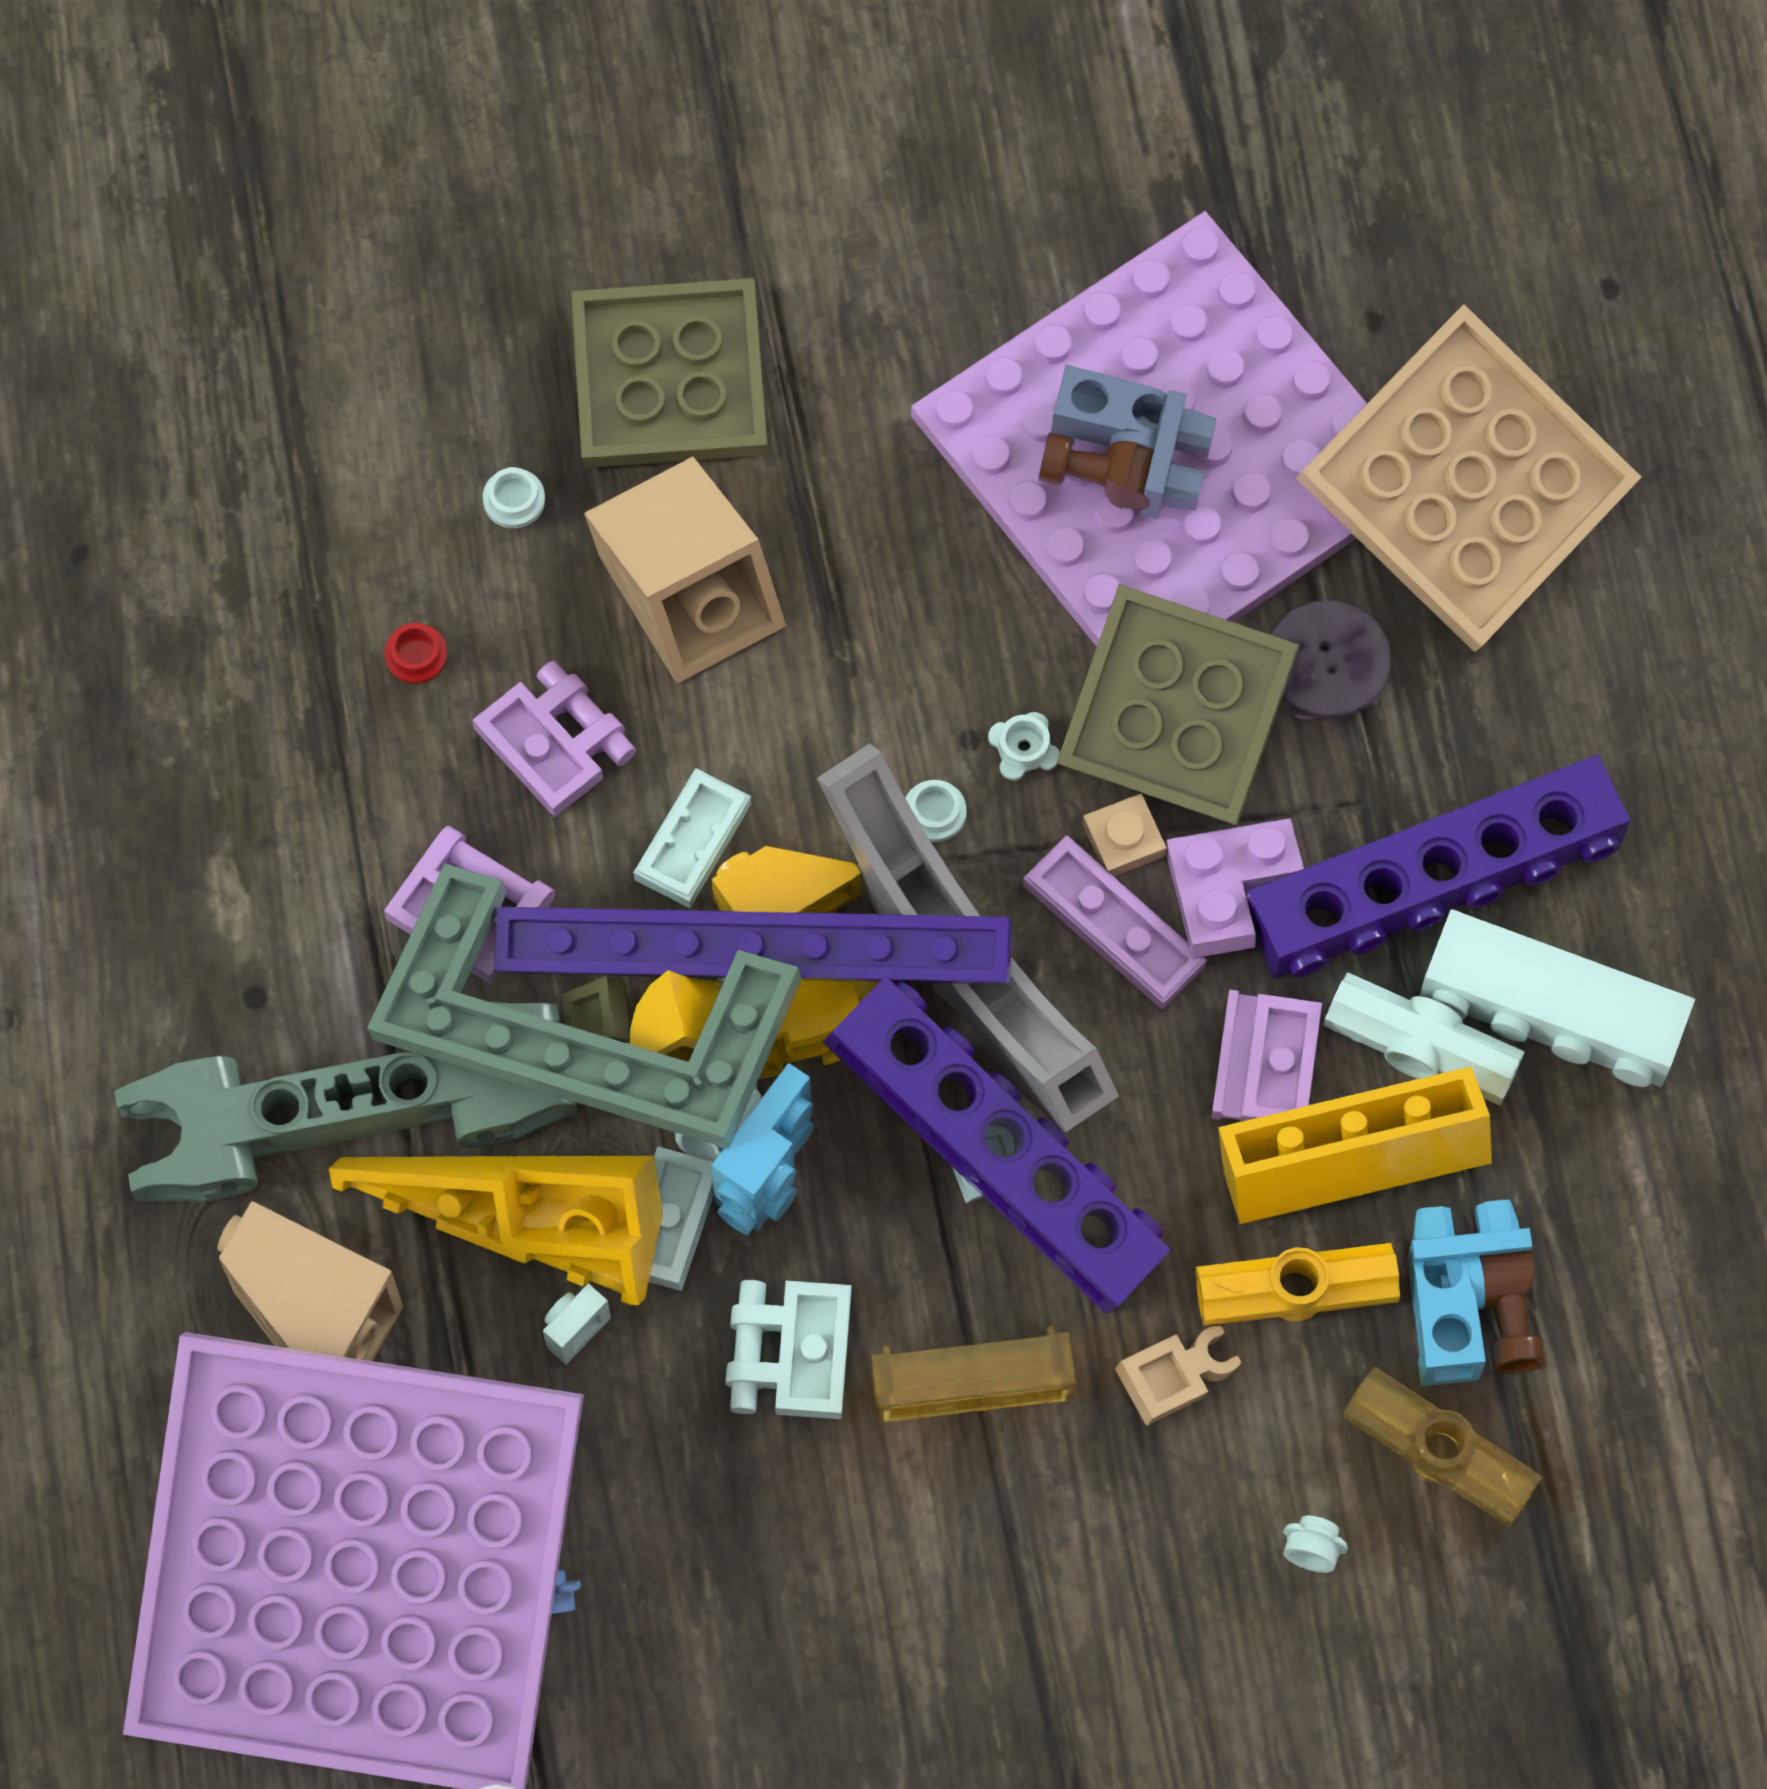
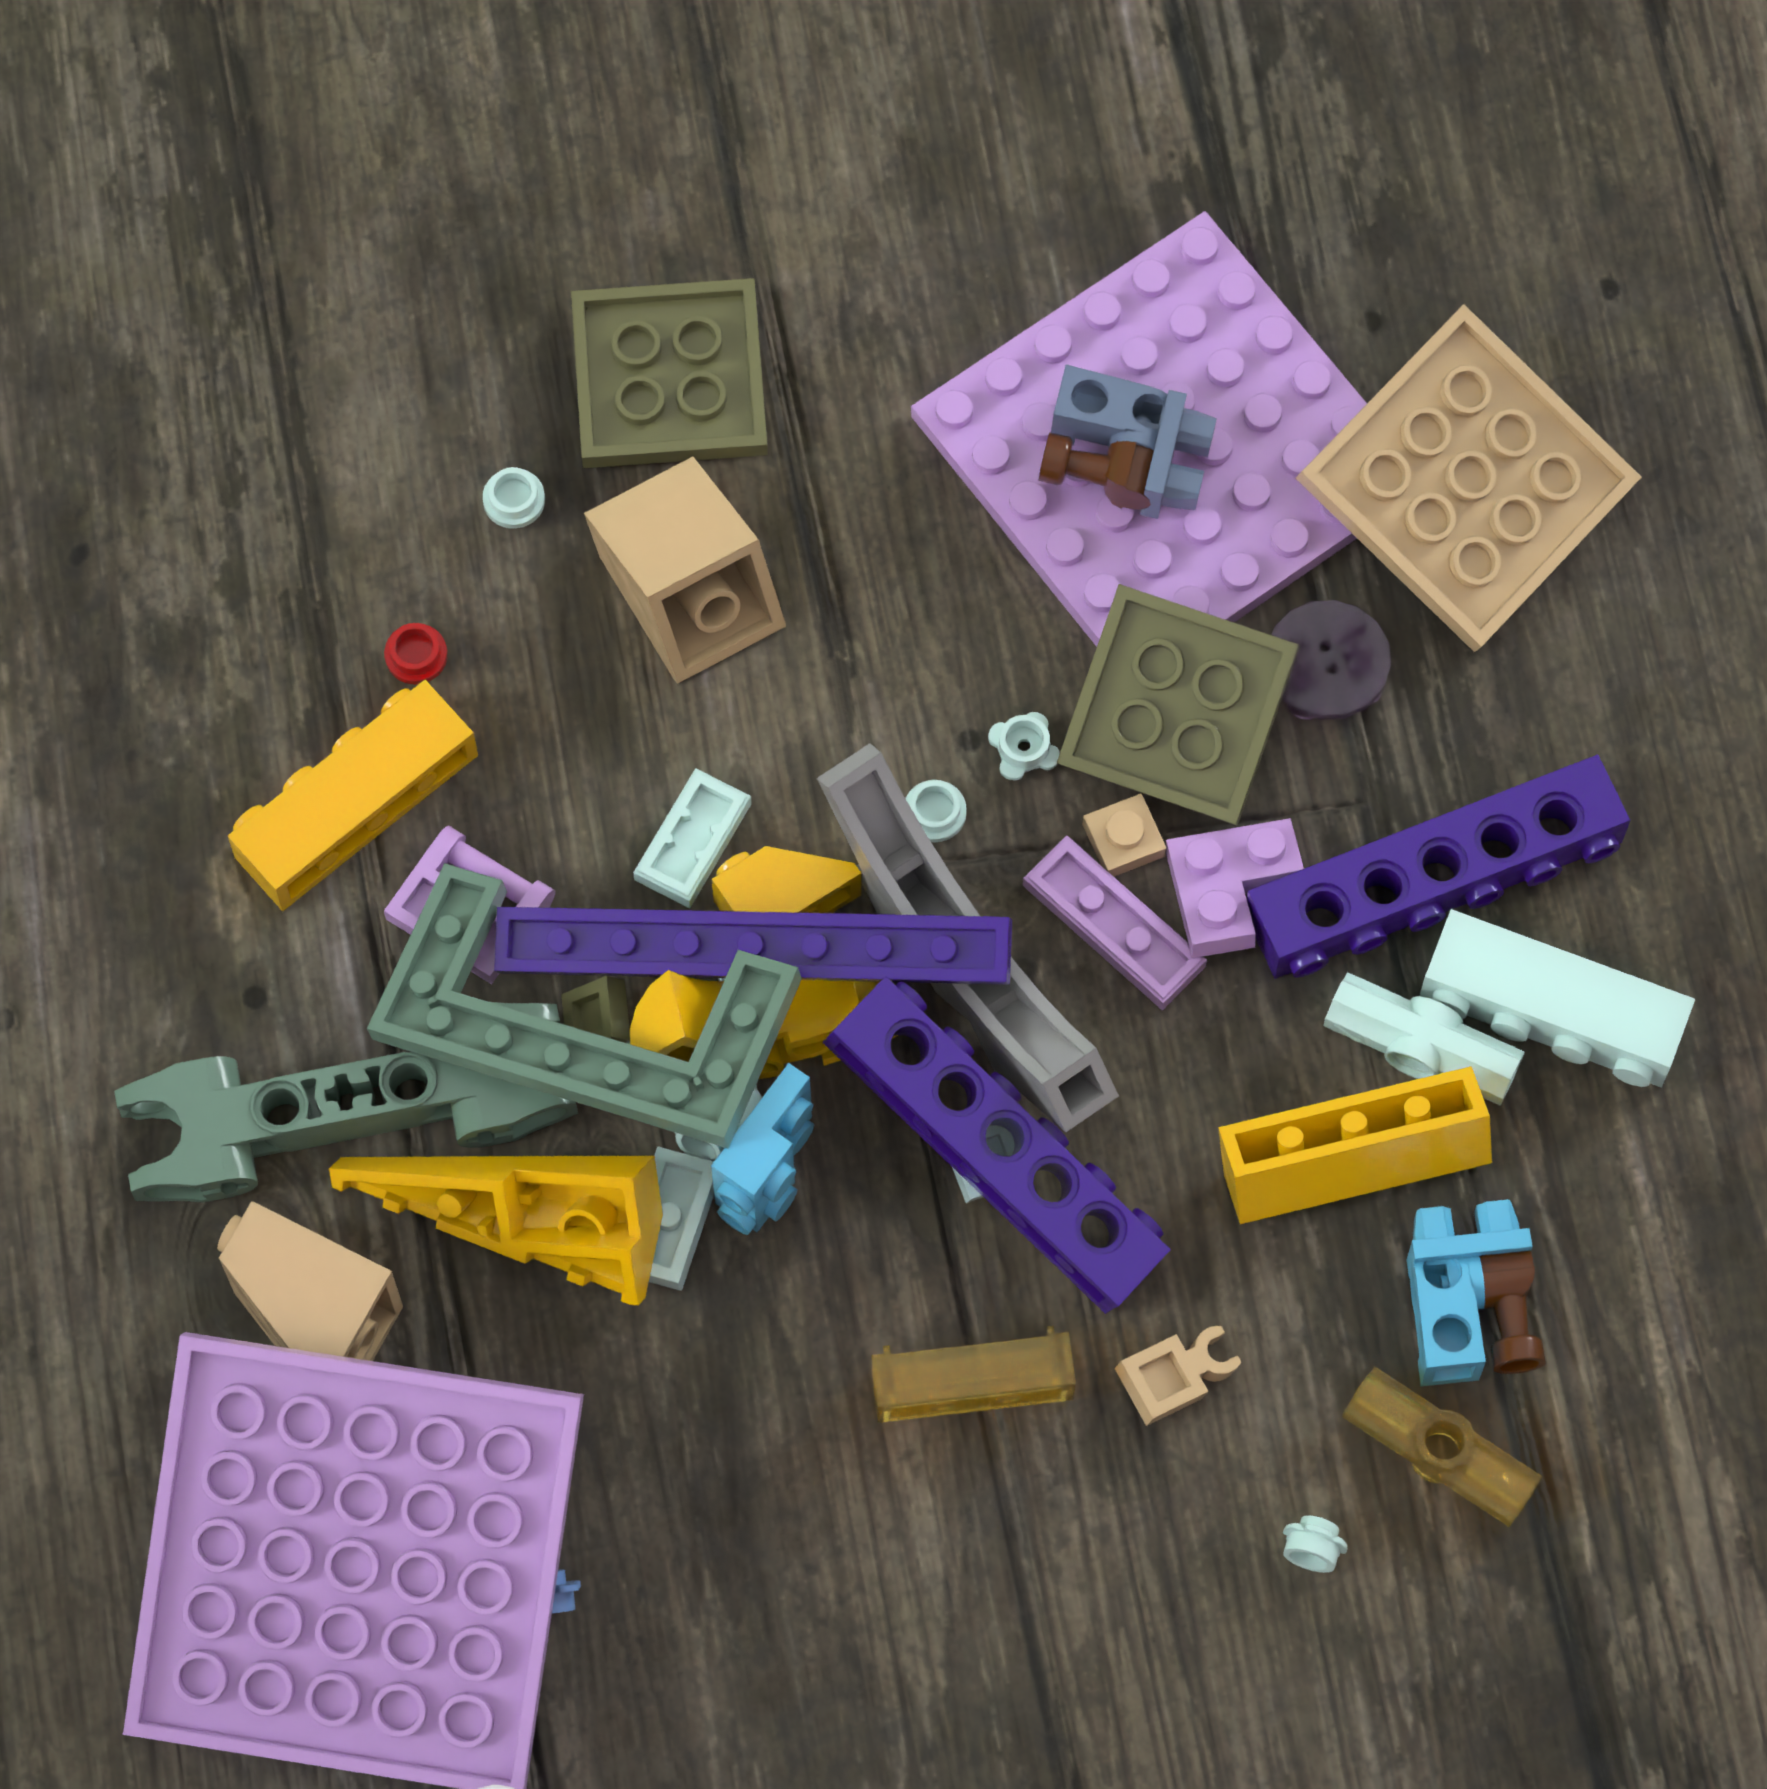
(352, 794): none -> yellow brick
(541, 750): lavender plate -> none
(575, 1321): light aqua plate -> none
(811, 1349): light aqua plate -> none
(1265, 1056): lavender plate -> none
(1339, 1276): yellow piece -> none

